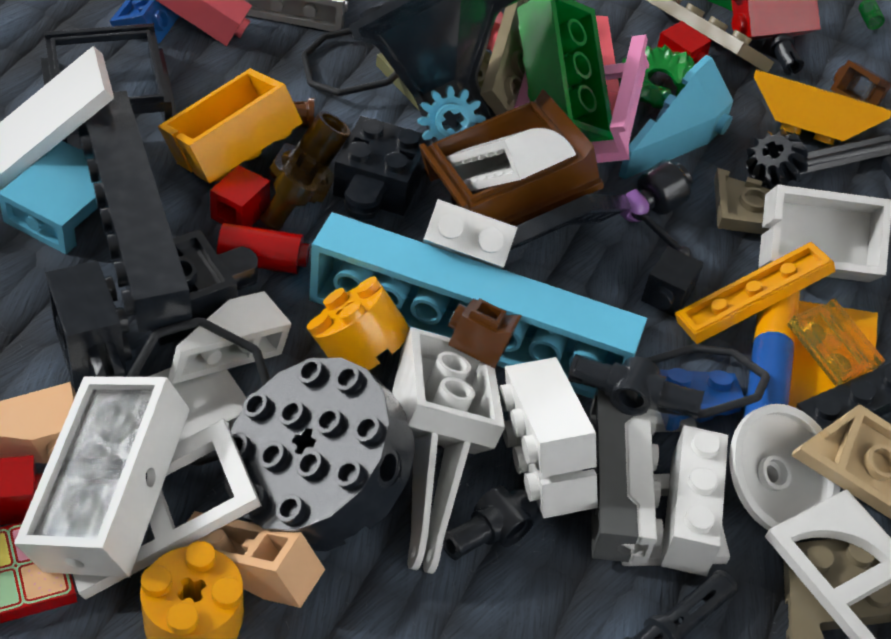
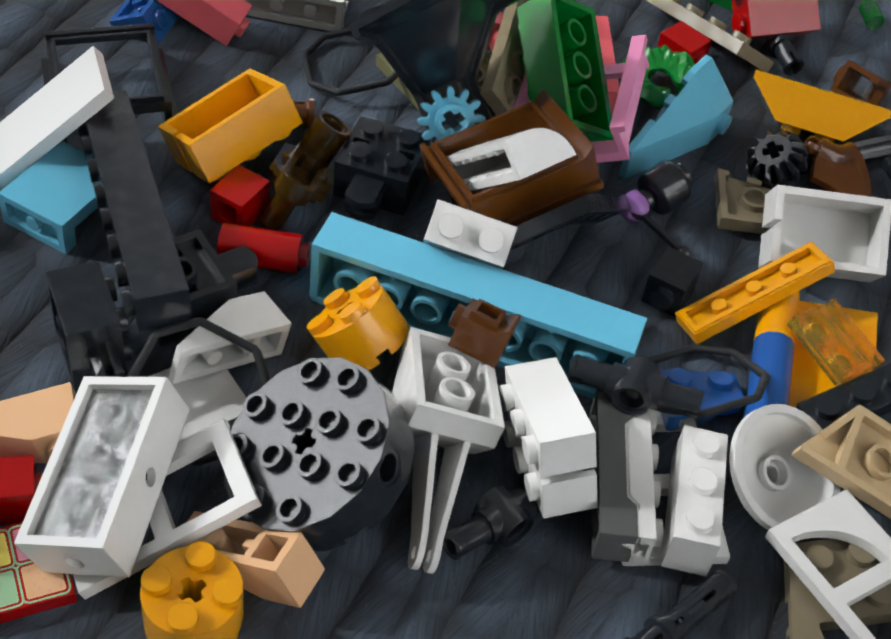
(838, 167): none -> reddish brown arm

